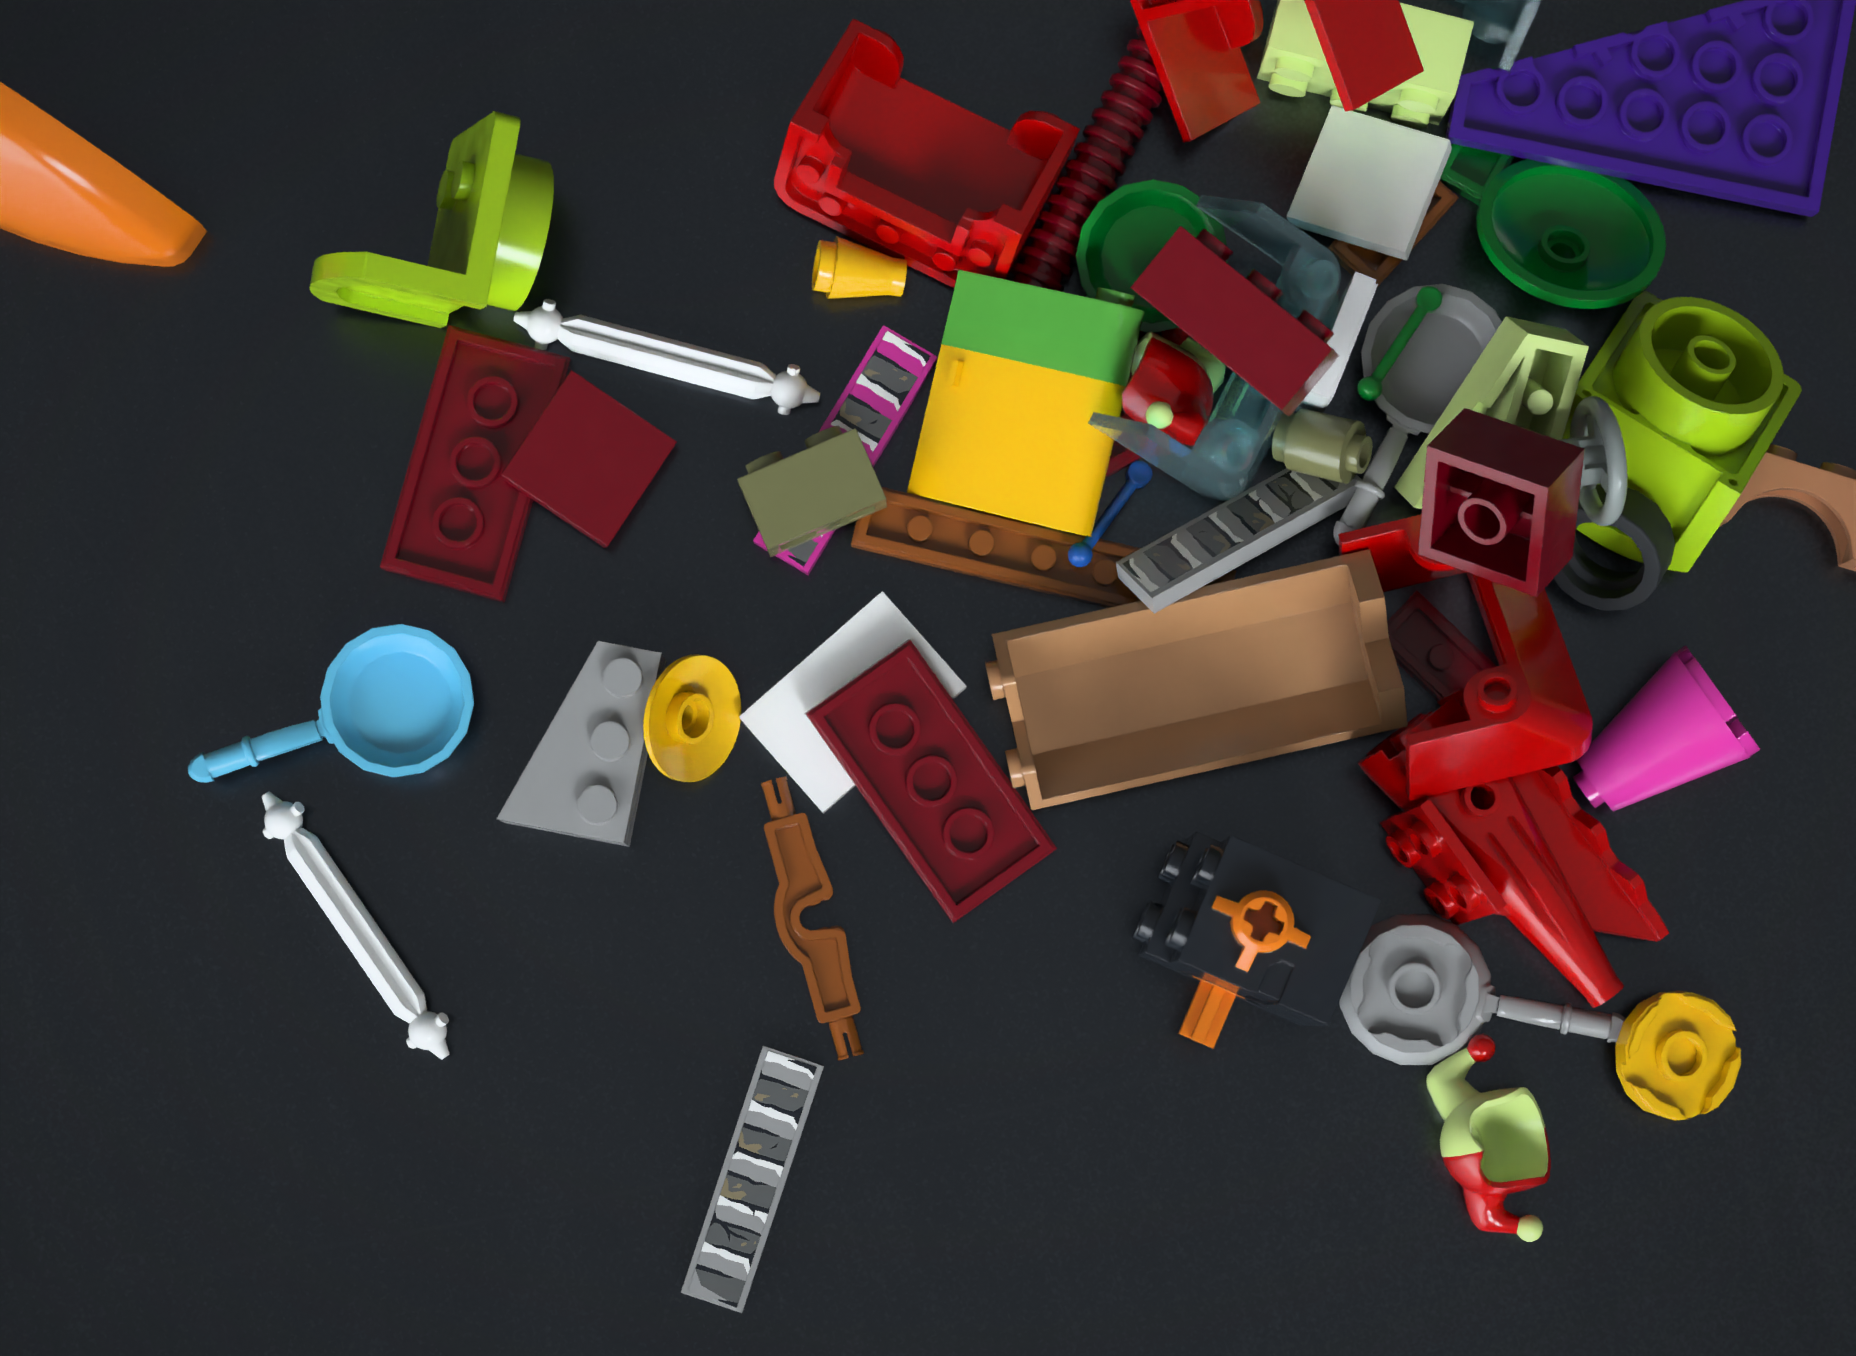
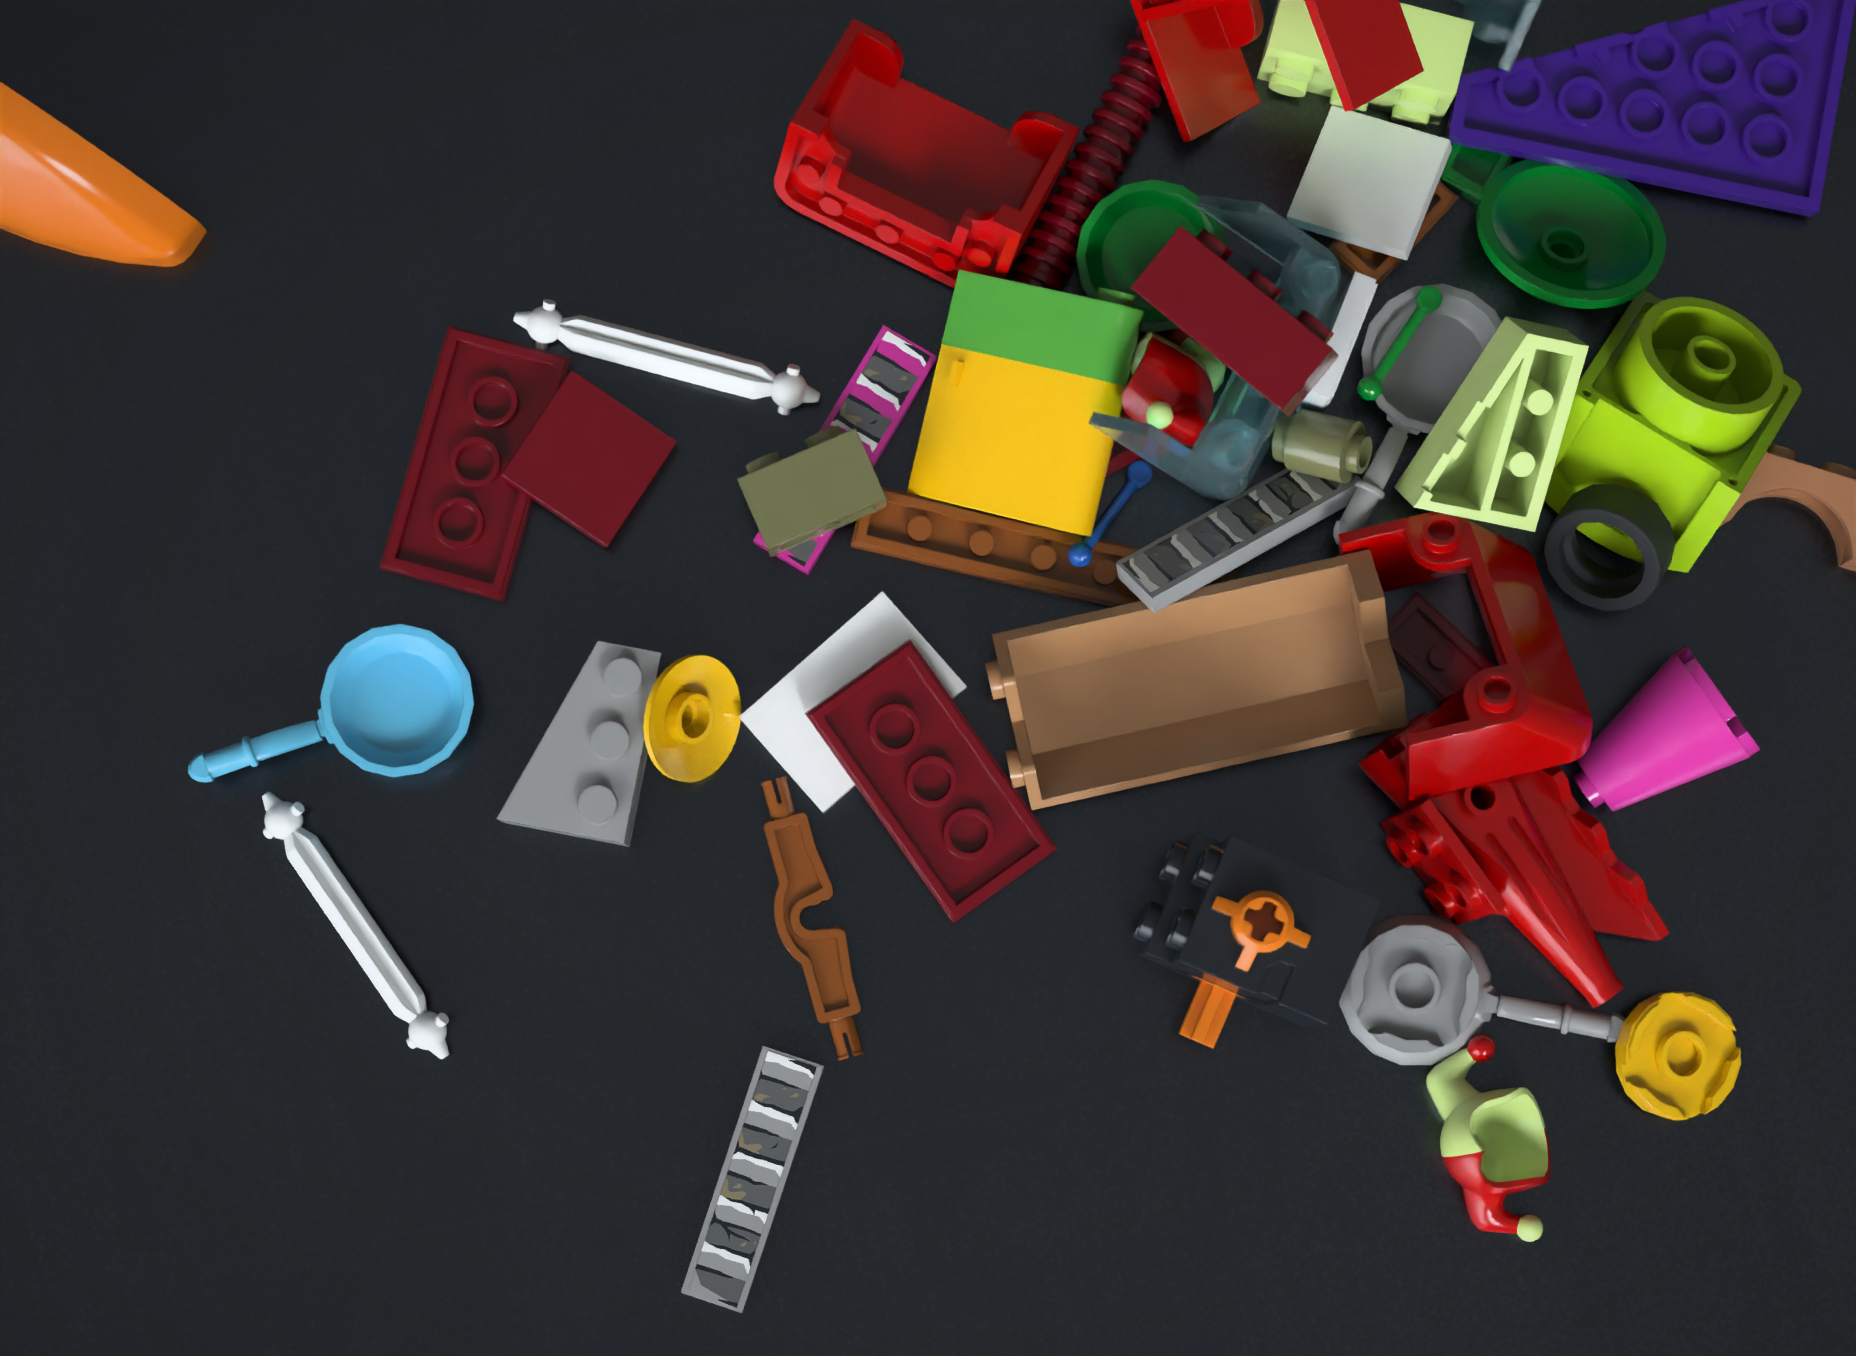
(483, 242): lime piece -> none
(856, 271): yellow cone -> none
(1510, 497): dark red piece -> none

